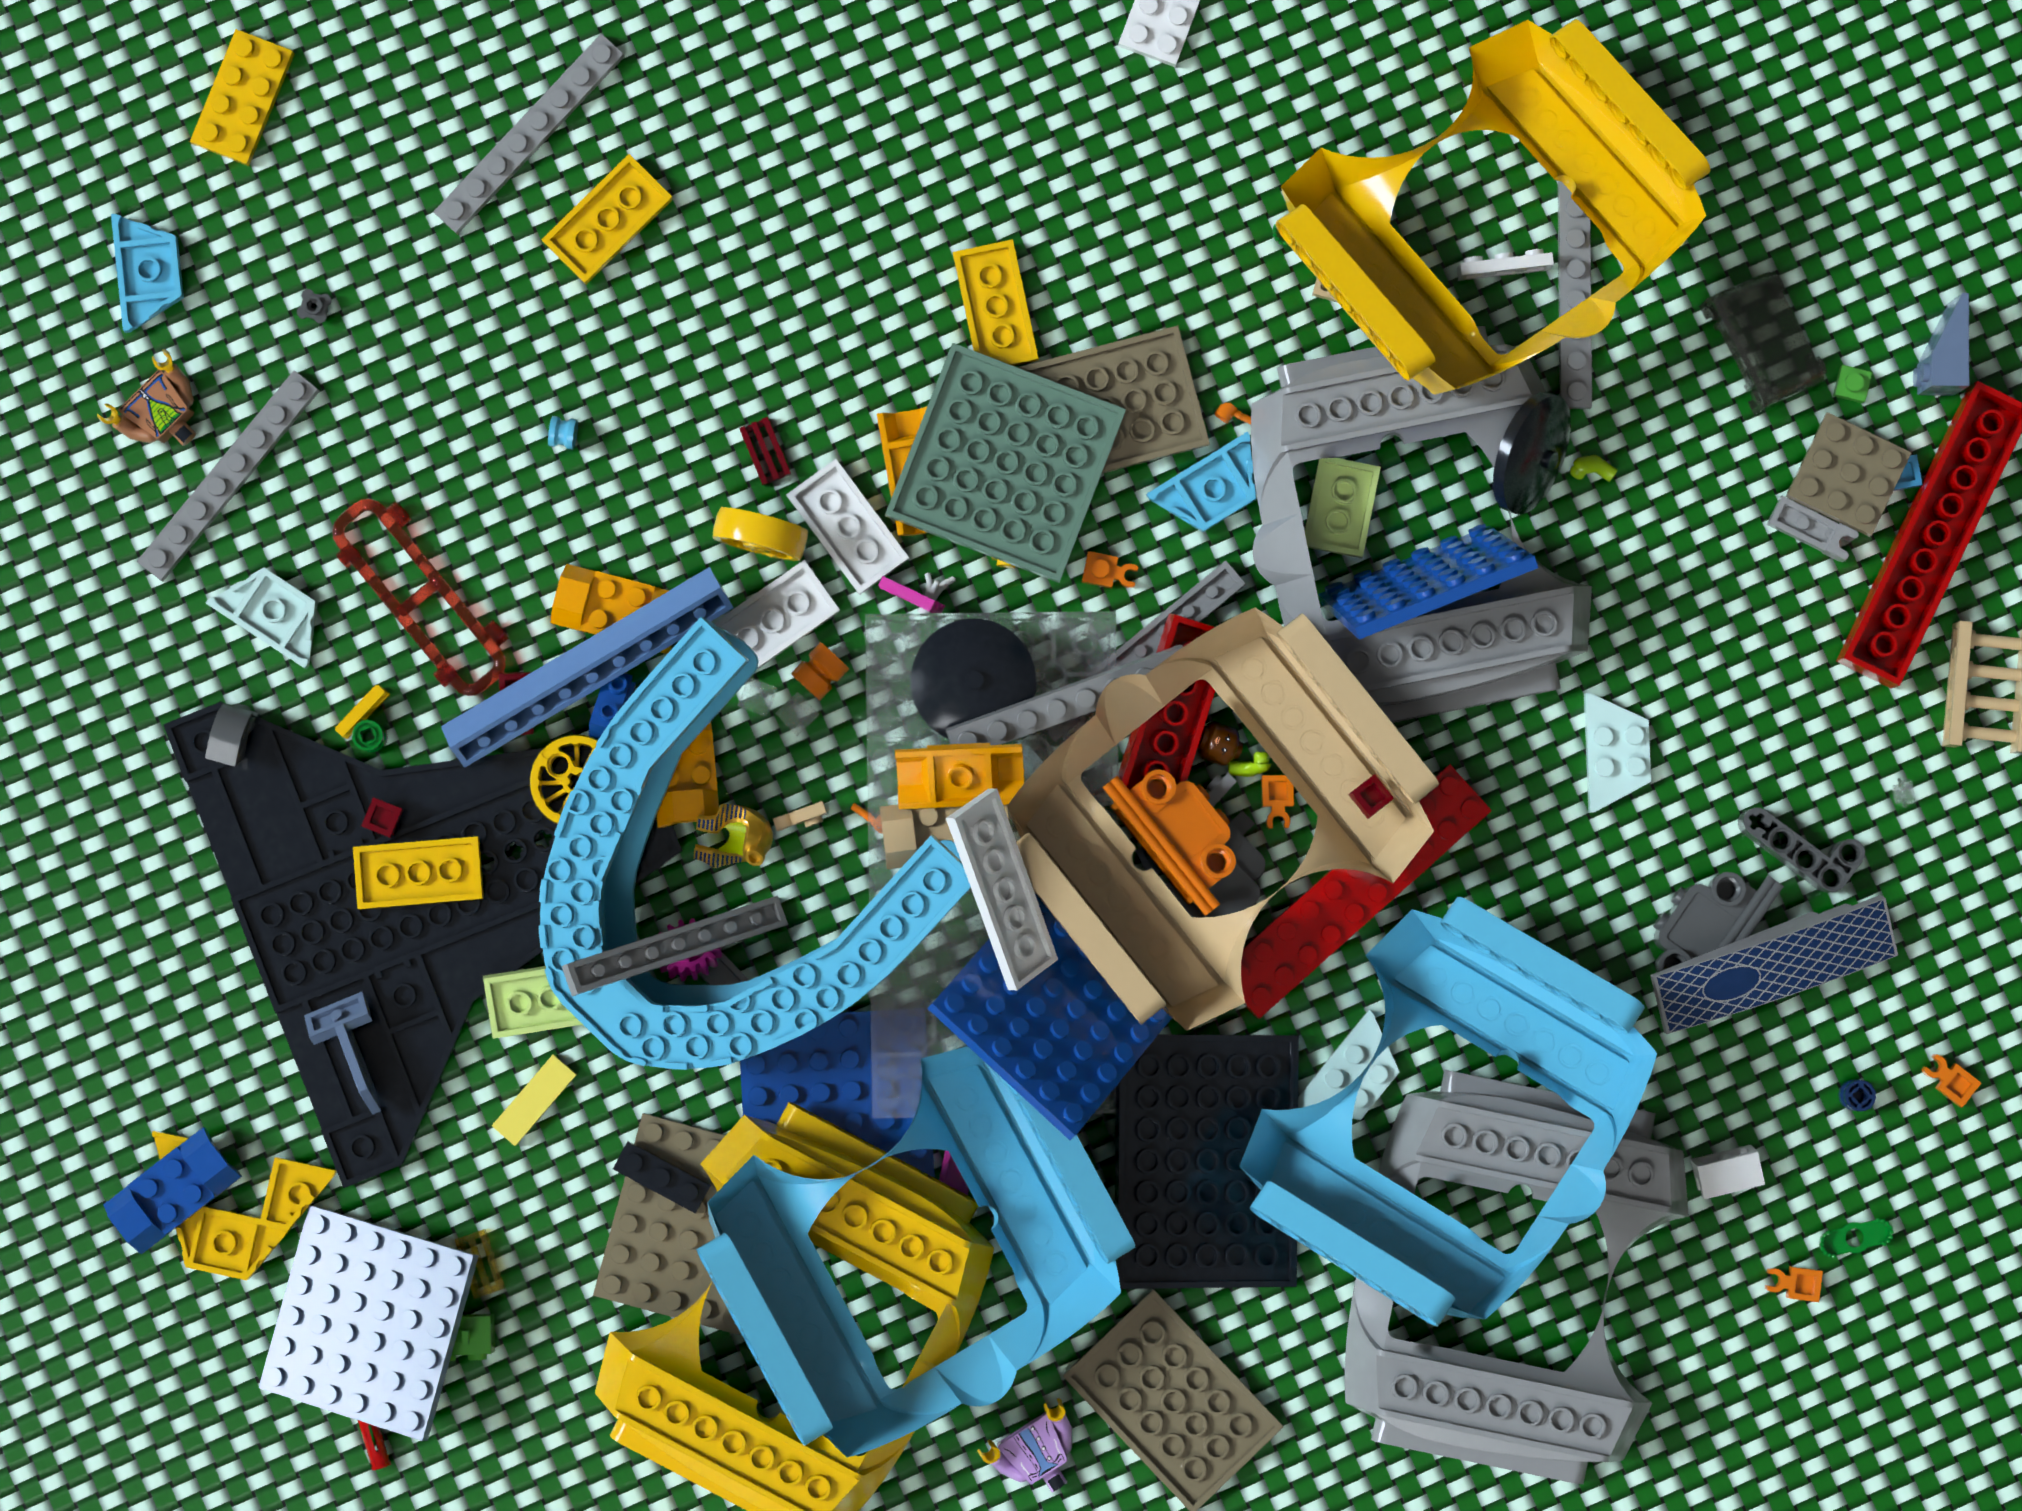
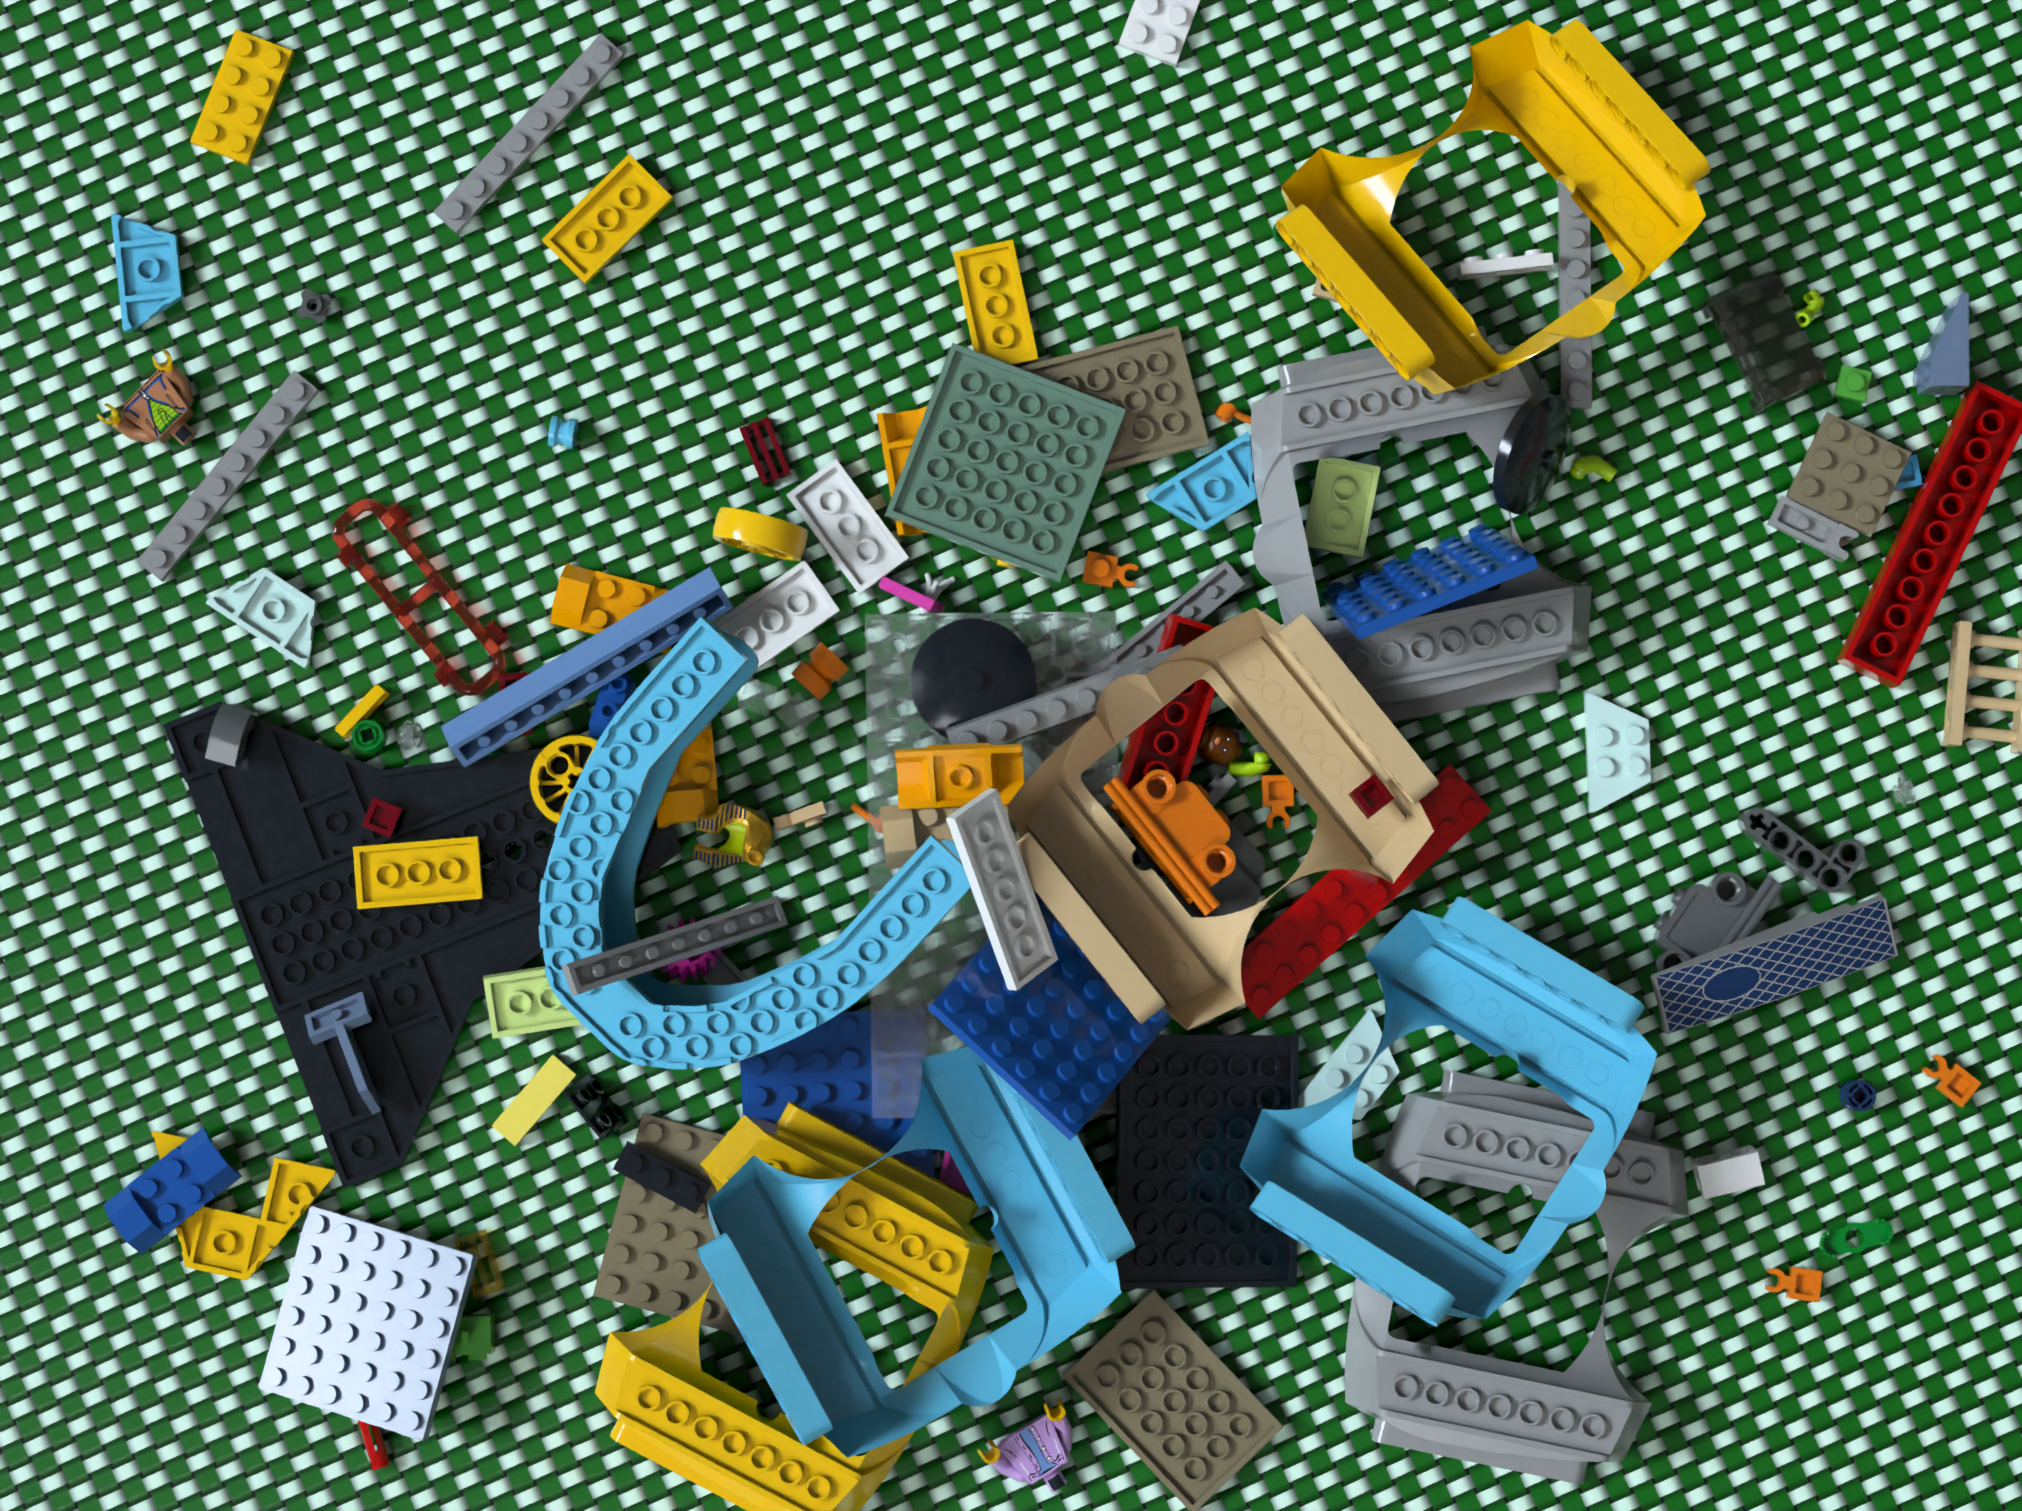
(410, 735): none -> clear plate
(596, 1106): none -> black hinge
(1814, 305): none -> lime arm

